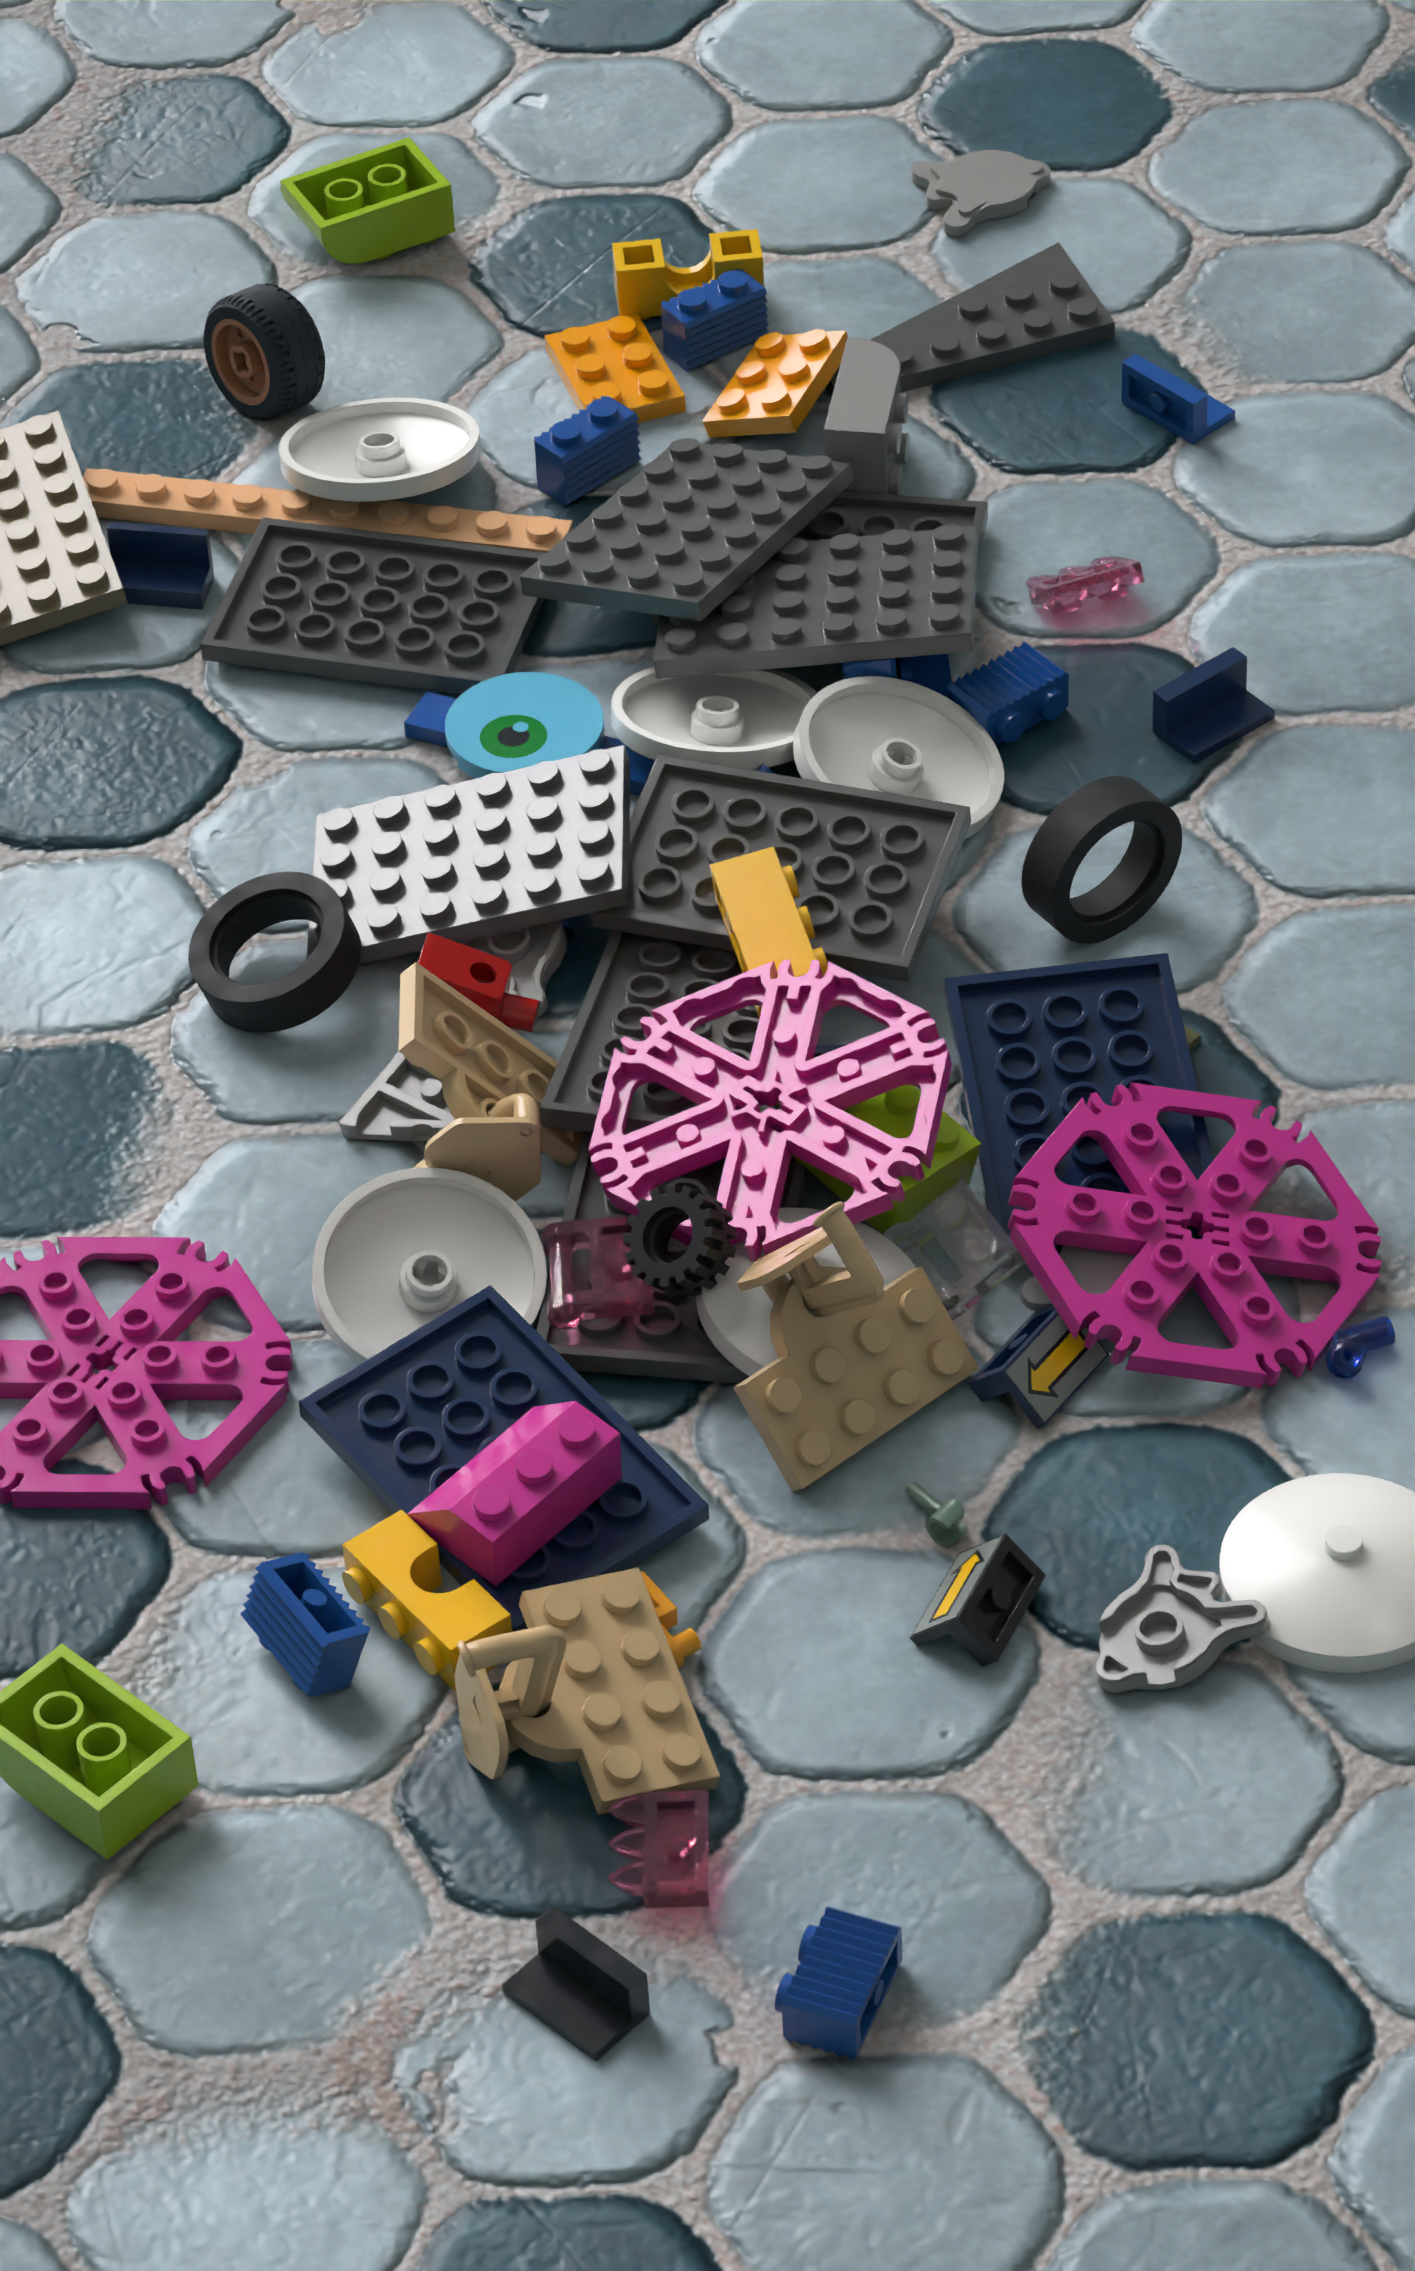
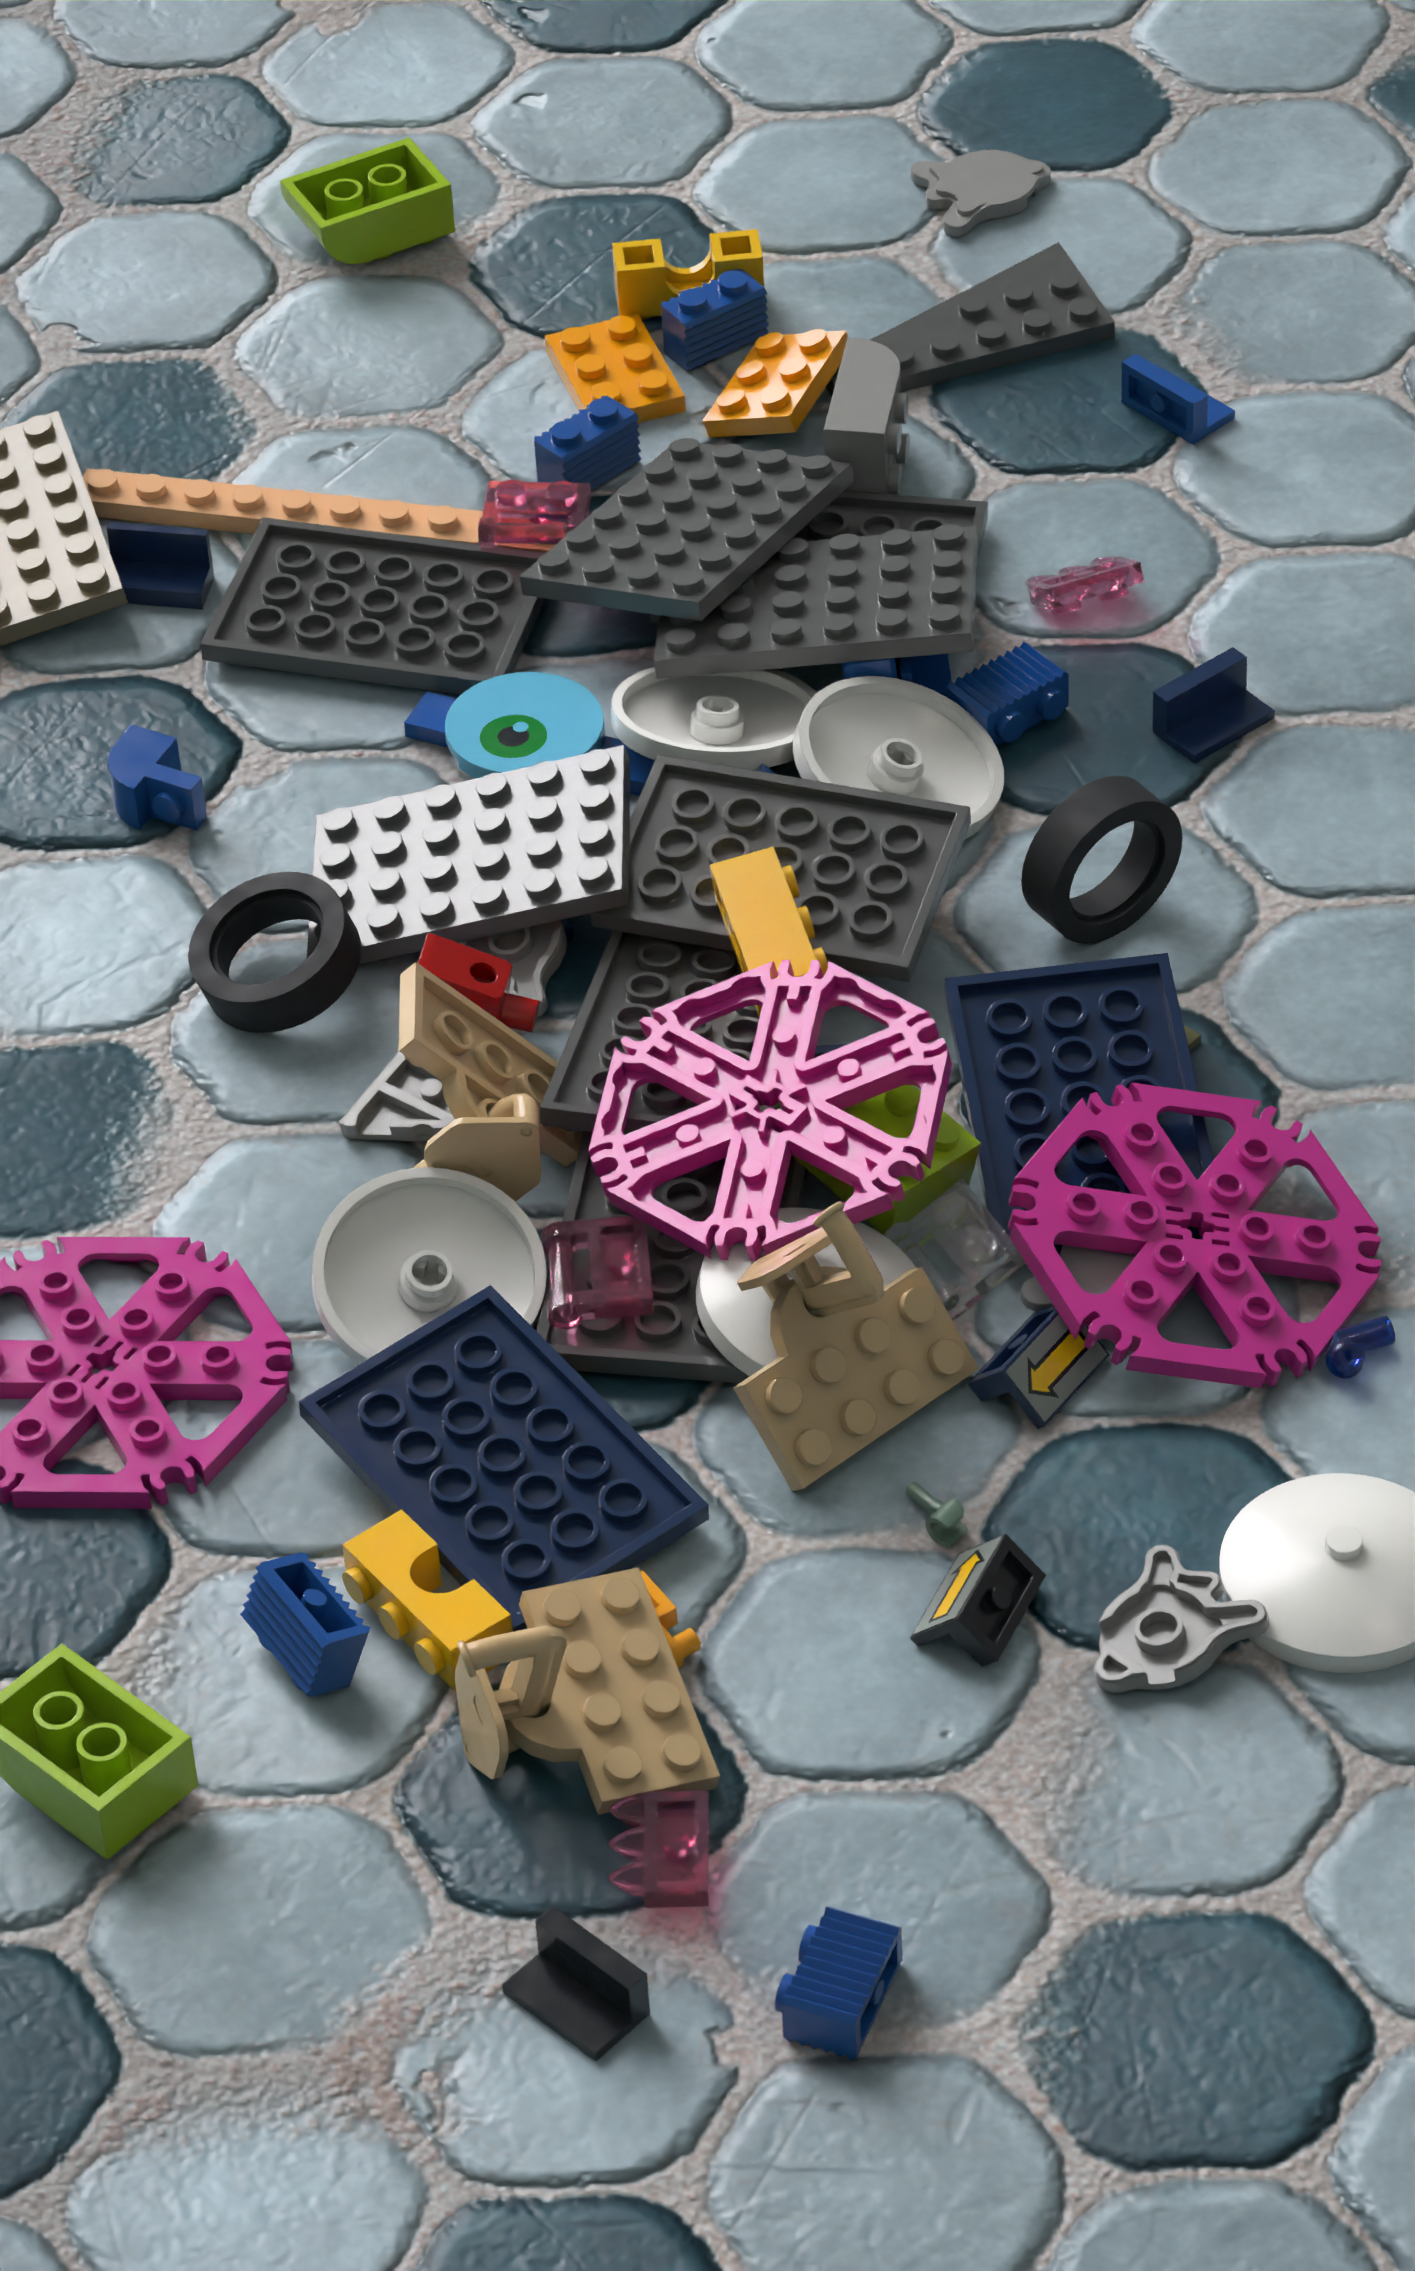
(150, 781): none -> blue brick
(264, 351): black wheel -> none
(380, 449): white dish -> none
(523, 1488): dark pink slope -> none
(532, 512): none -> clear pink plate
(706, 1250): black tyre -> none

